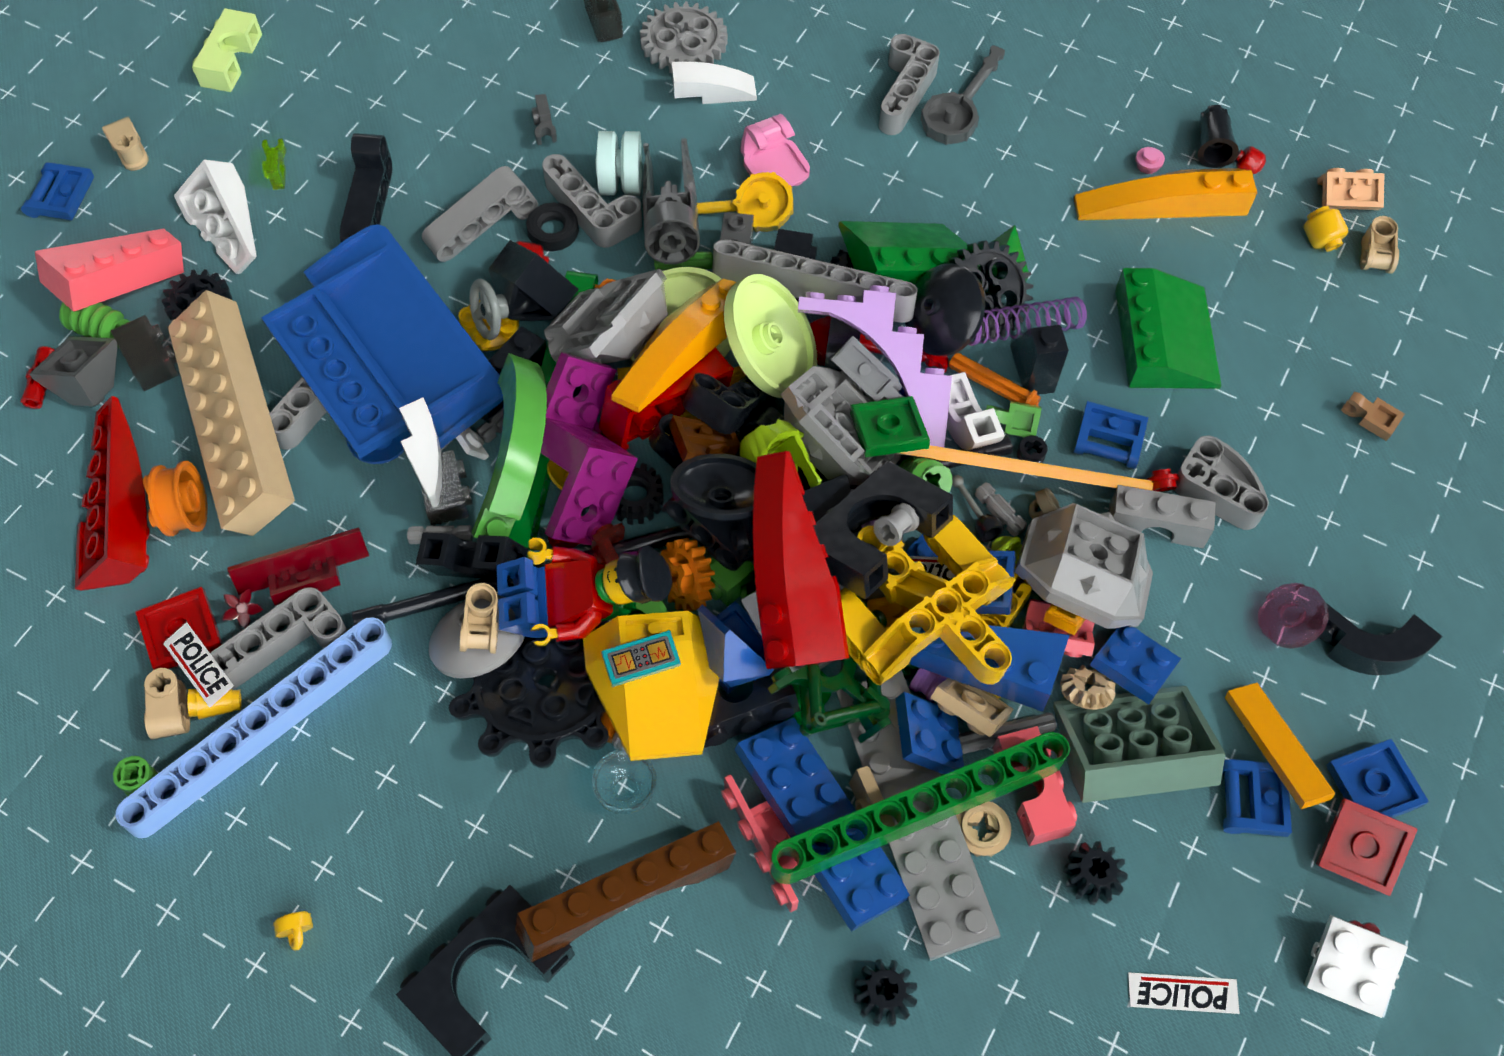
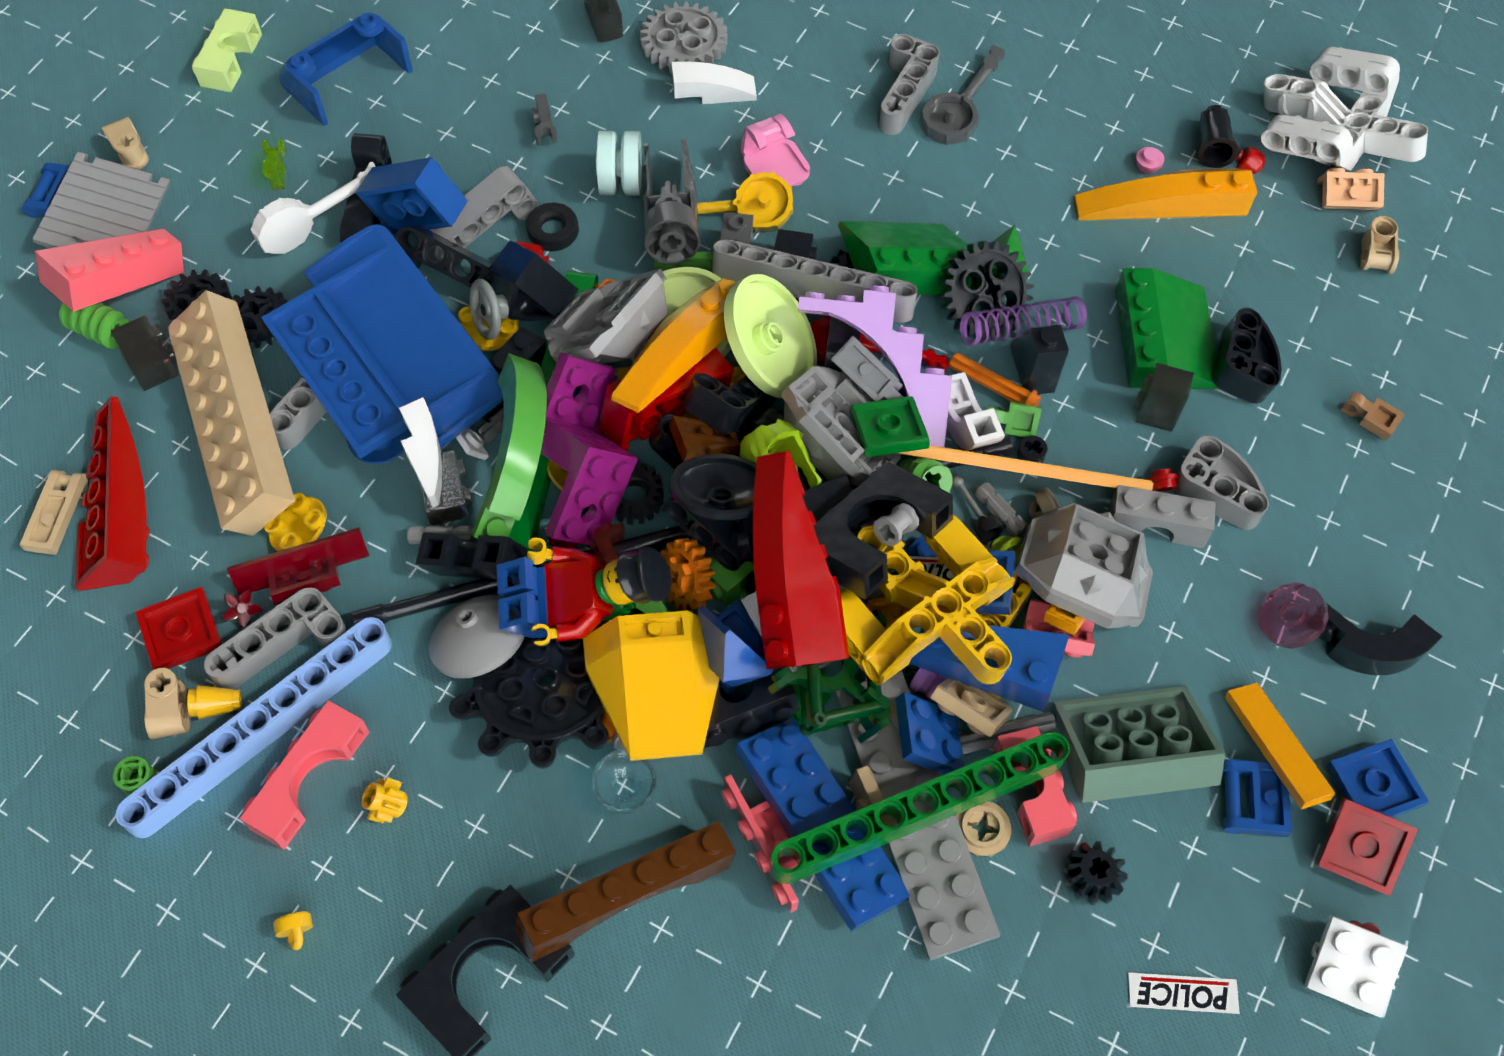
(34, 391): red pin -> none
(53, 512): none -> tan plate
(79, 370): dark grey slope -> none
(100, 203): none -> light grey door
(176, 498): orange wheel -> none
(198, 664): white sticker -> none
(218, 207): white wedge -> none
(253, 307): none -> black gear
(288, 221): none -> white piece
(297, 524): none -> yellow dish
(330, 736): none -> coral arch
(336, 50): none -> blue windscreen
(384, 800): none -> yellow gear
(412, 195): none -> blue brick
(453, 255): none -> black beam
(479, 625): tan piece -> none
(600, 221): light grey beam -> none
(640, 658): tile -> none
(877, 1003): black gear -> none
(955, 312): black dish -> none
(1097, 697): tan gear -> none
(1112, 426): blue plate -> none
(1135, 662): blue plate -> none
(1163, 396): none -> clear smoke brick
(1247, 358): none -> black beam
(1322, 128): none -> white piece
(1325, 228): yellow head -> none

